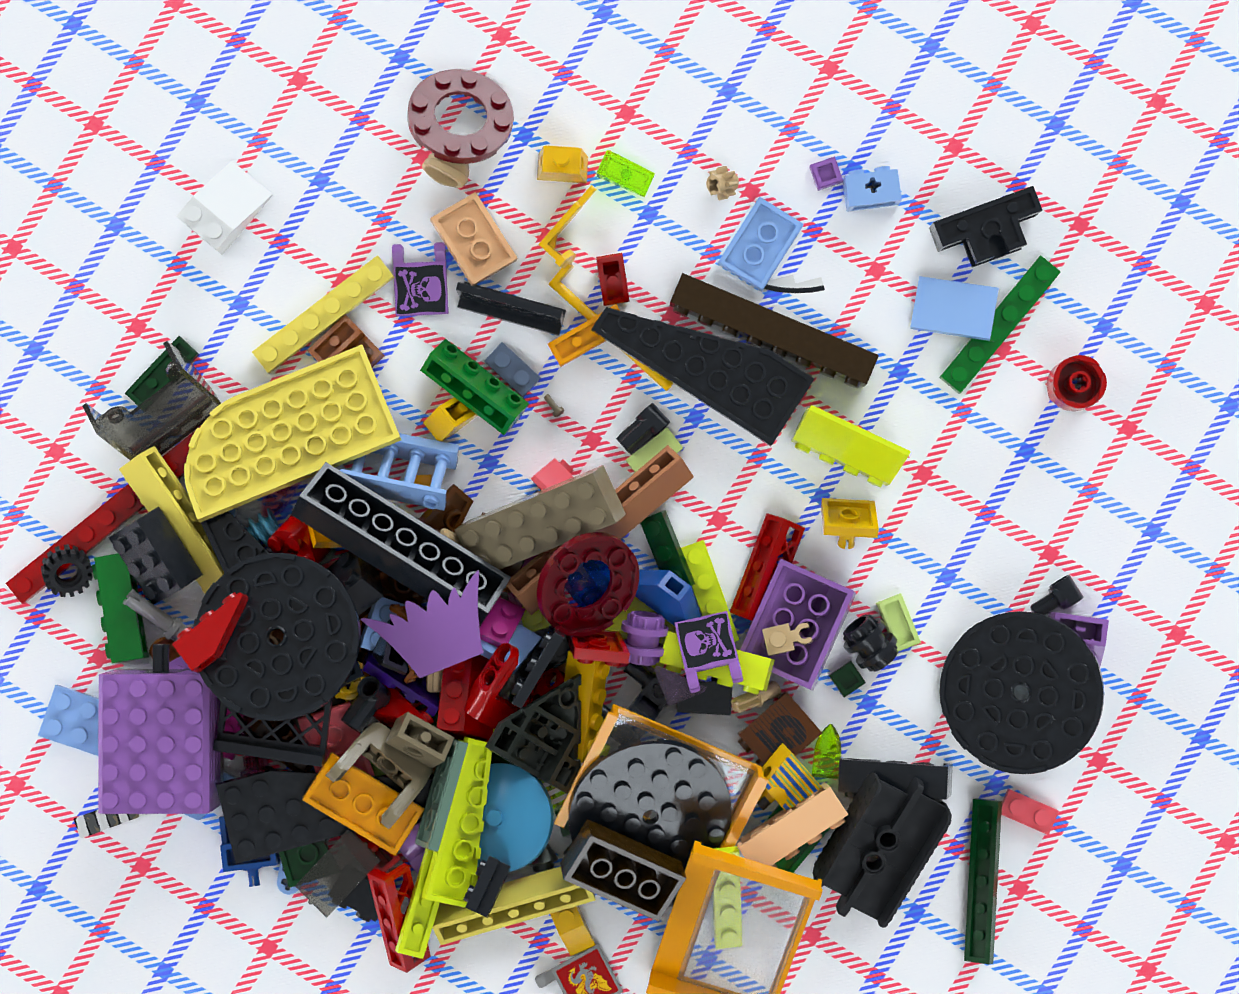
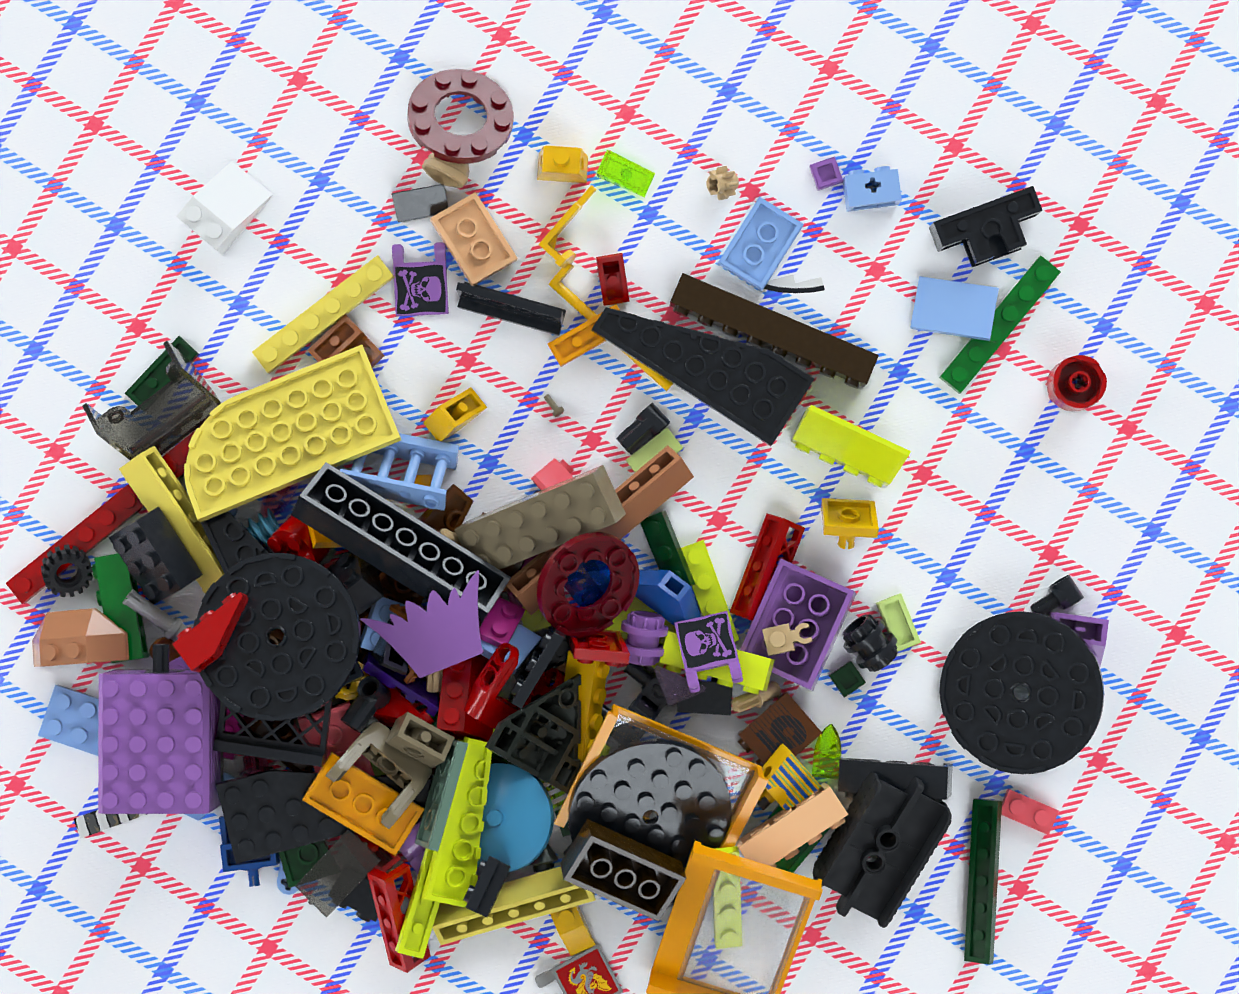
(78, 639): none -> nougat wedge
(420, 202): none -> slope
(474, 386): green brick -> none
(512, 369): sand blue plate -> none

